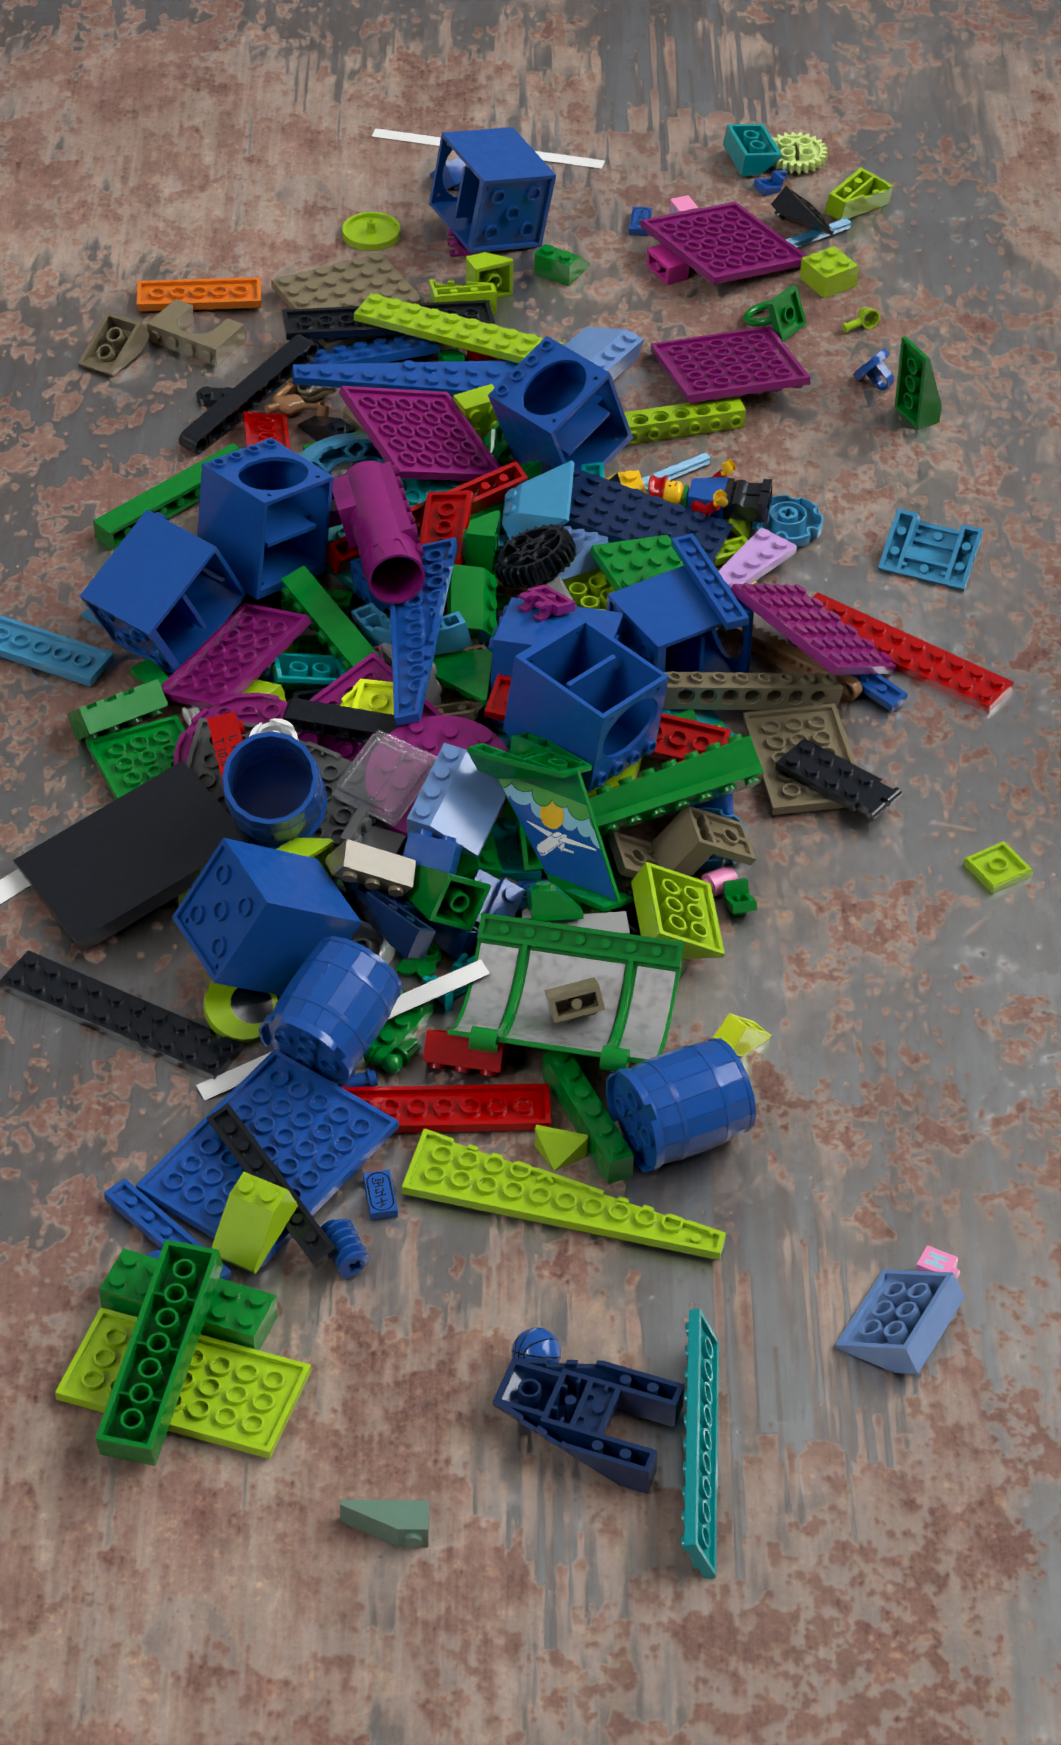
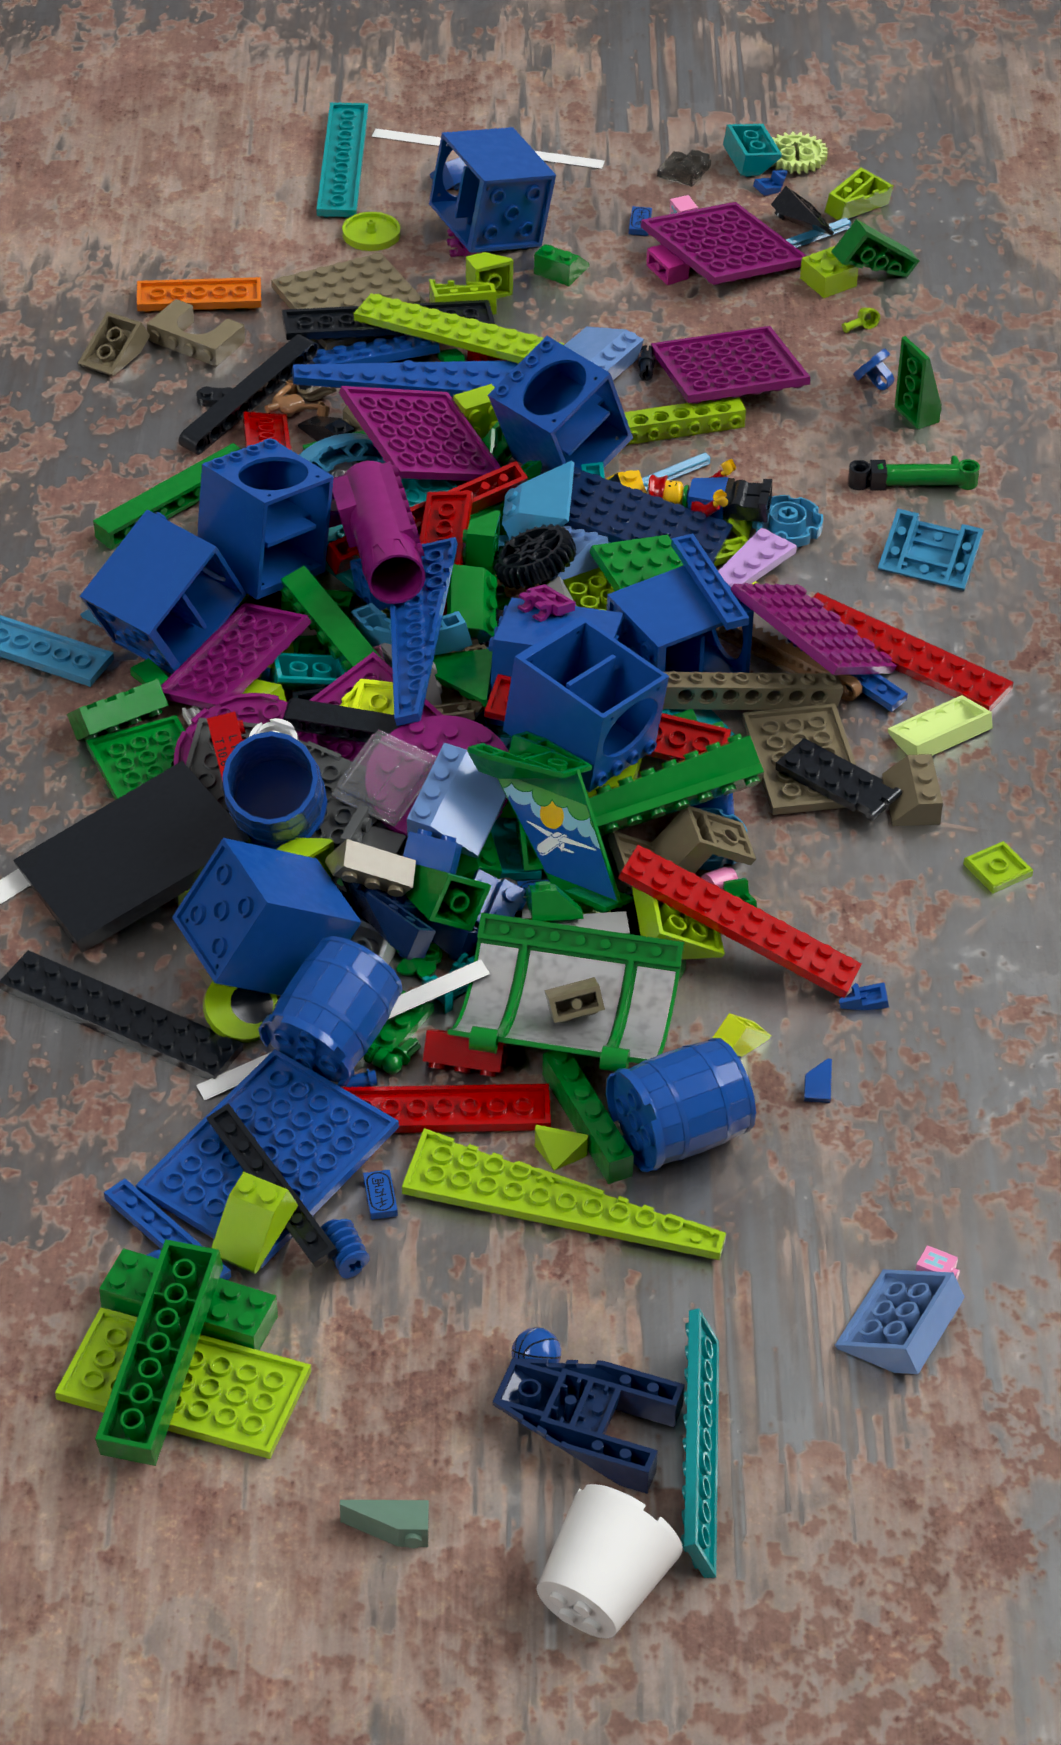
(342, 160): none -> teal plate
(606, 1560): none -> white cone
(646, 363): none -> black pin
(685, 168): none -> clear smoke plate
(740, 921): none -> red plate
(784, 313): green tile -> none
(818, 1083): none -> blue slope
(866, 998): none -> blue slope
(871, 249): none -> green wedge
(879, 474): none -> green piece
(921, 795): none -> dark tan slope
(941, 727): none -> yellowish green slope

